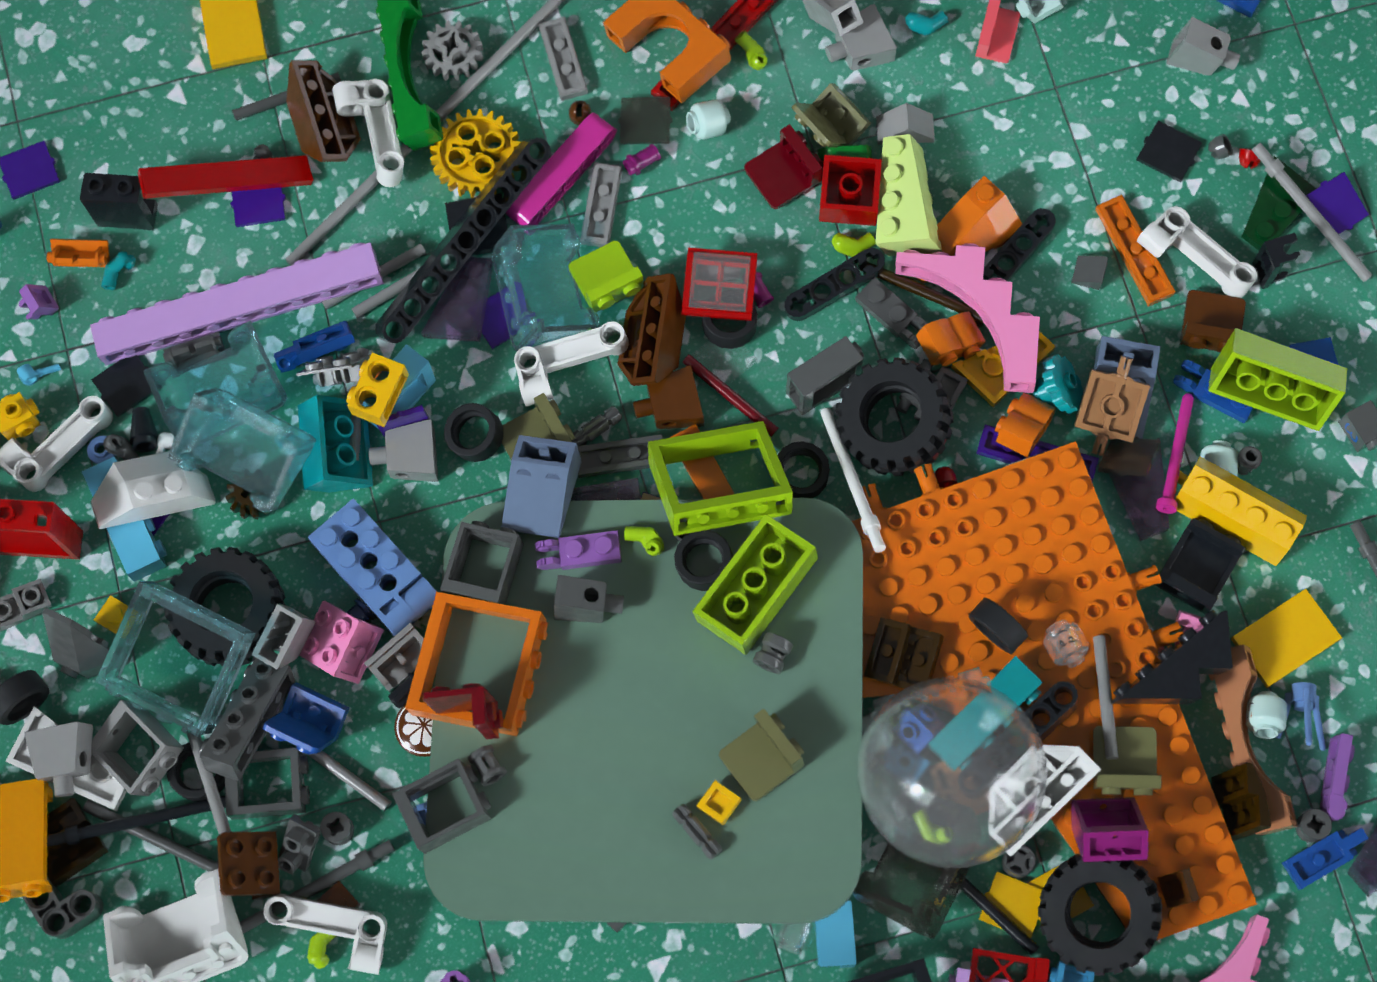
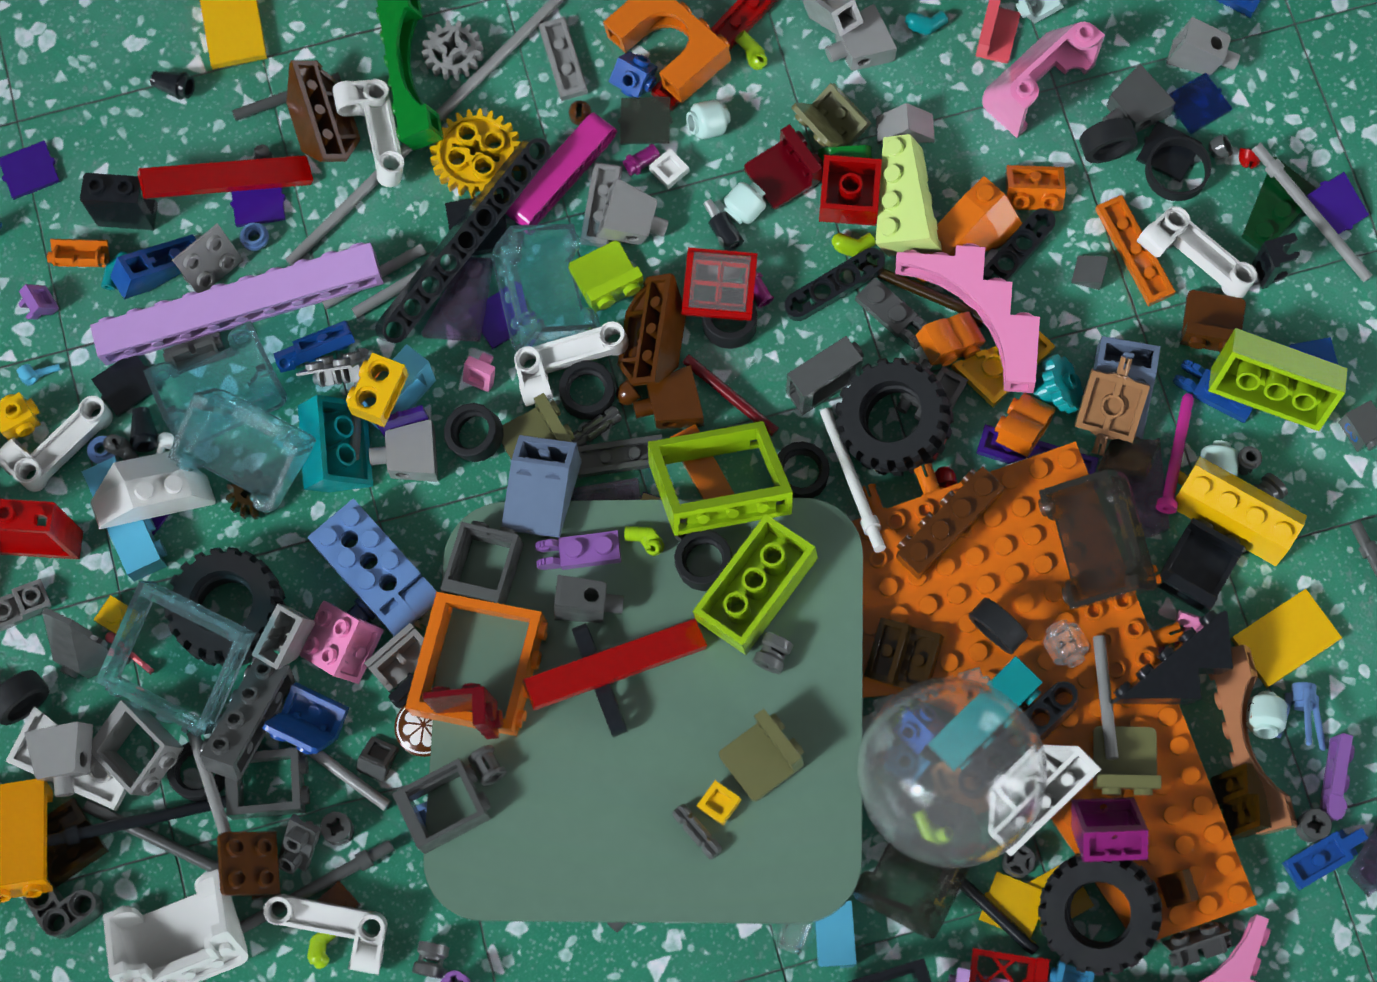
(109, 637): none -> coral hinge
(148, 267): none -> blue slope
(173, 83): none -> black cone
(207, 259): none -> light grey hinge
(254, 229): none -> medium blue plate
(376, 758): none -> dark grey slope
(431, 952): none -> flat silver wheel
(479, 372): none -> bright pink tile
(580, 369): none -> black tyre
(605, 693): none -> black beam
(614, 664): none -> red tile
(627, 393): none -> reddish brown hinge
(629, 215): none -> light grey torso
(634, 74): none -> blue brick
(669, 168): none -> white plate
(723, 227): none -> black piece
(745, 202): none -> light aqua head
(957, 514): none -> reddish brown brick
(1017, 87): none -> bright pink windscreen
(1035, 187): none -> orange bracket
(1099, 538): none -> clear smoke windscreen
(1108, 140): none -> black tyre
(1140, 100): none -> dark grey torso
(1184, 946): none -> dark grey hinge
(1187, 143): none -> black tyre
(1199, 103): none -> clear blue piece
(1273, 486): none -> dark grey wheel

